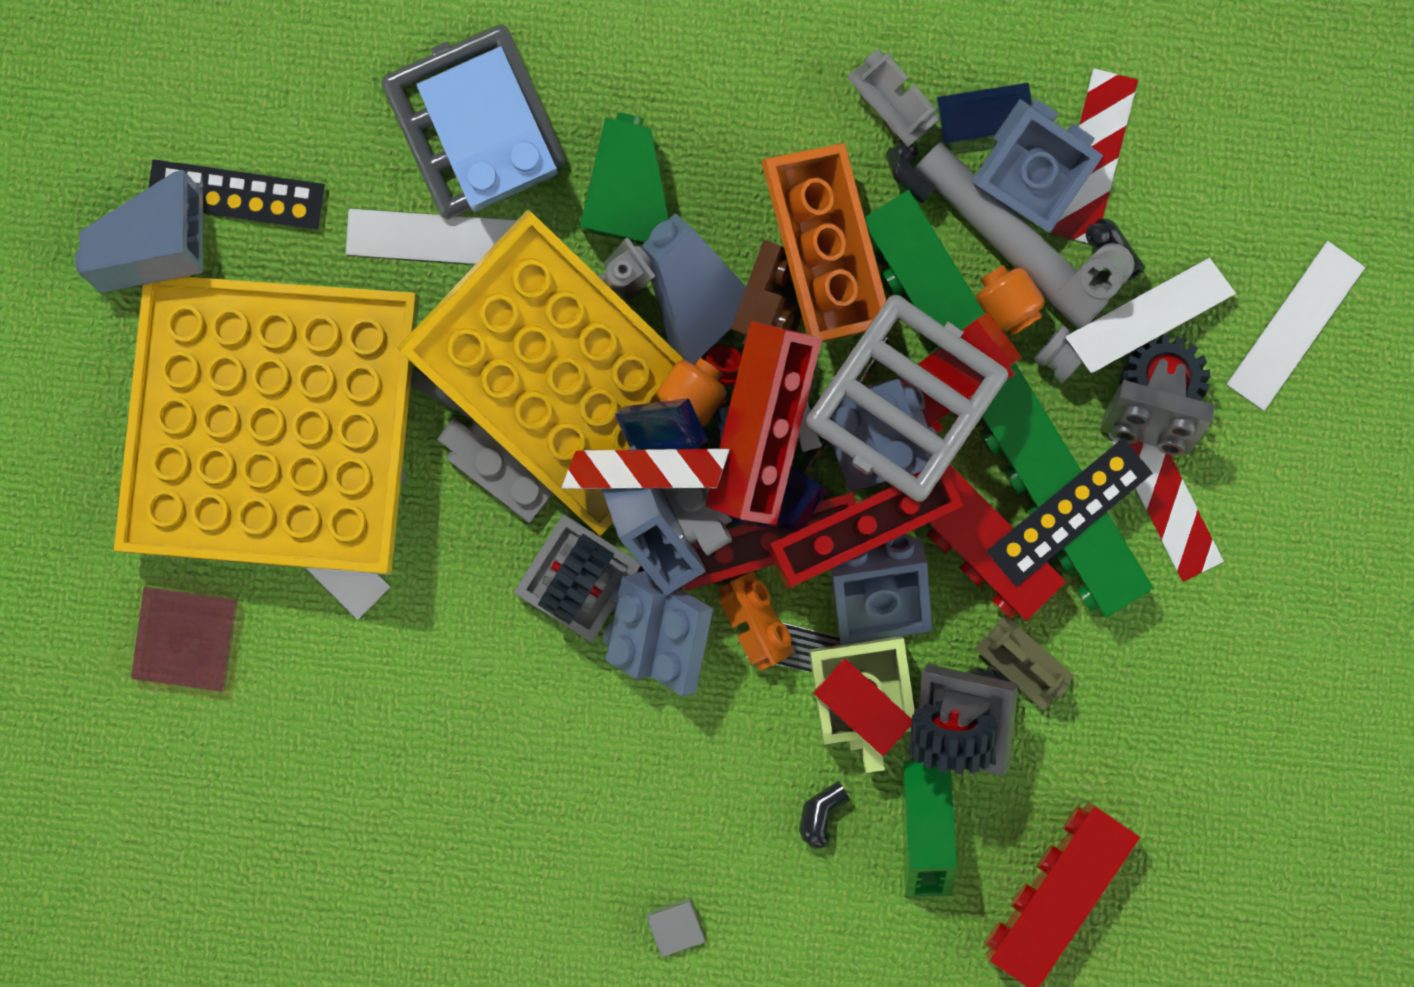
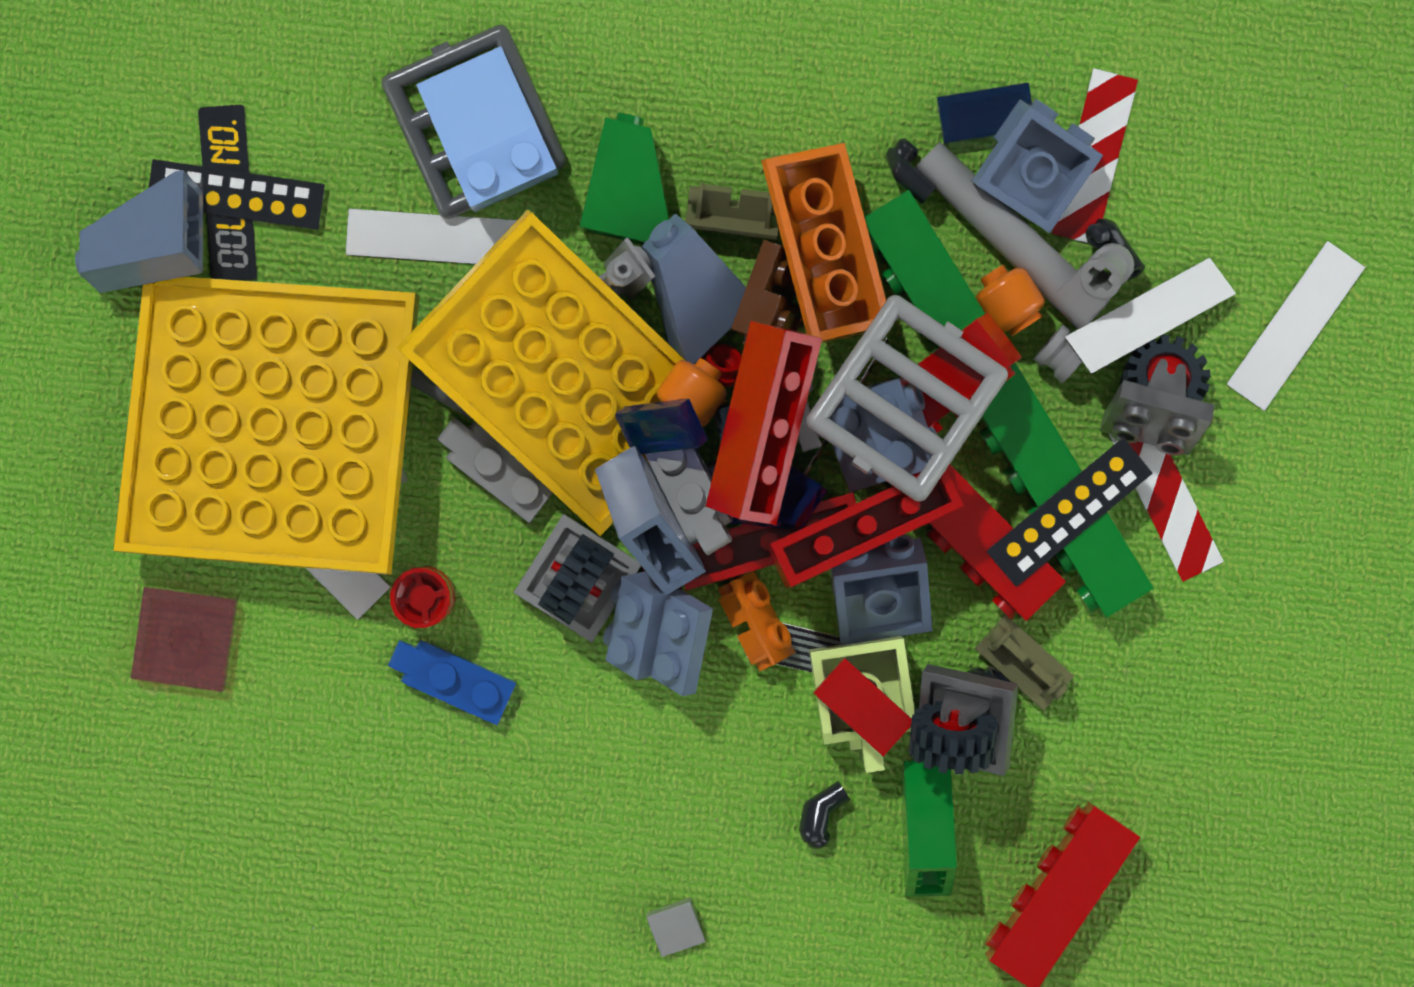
(225, 148): none -> black sticker
(422, 596): none -> red wheel
(453, 679): none -> blue hinge
(646, 468): sticker -> none
(713, 210): none -> olive hinge
(879, 82): light grey hinge -> none

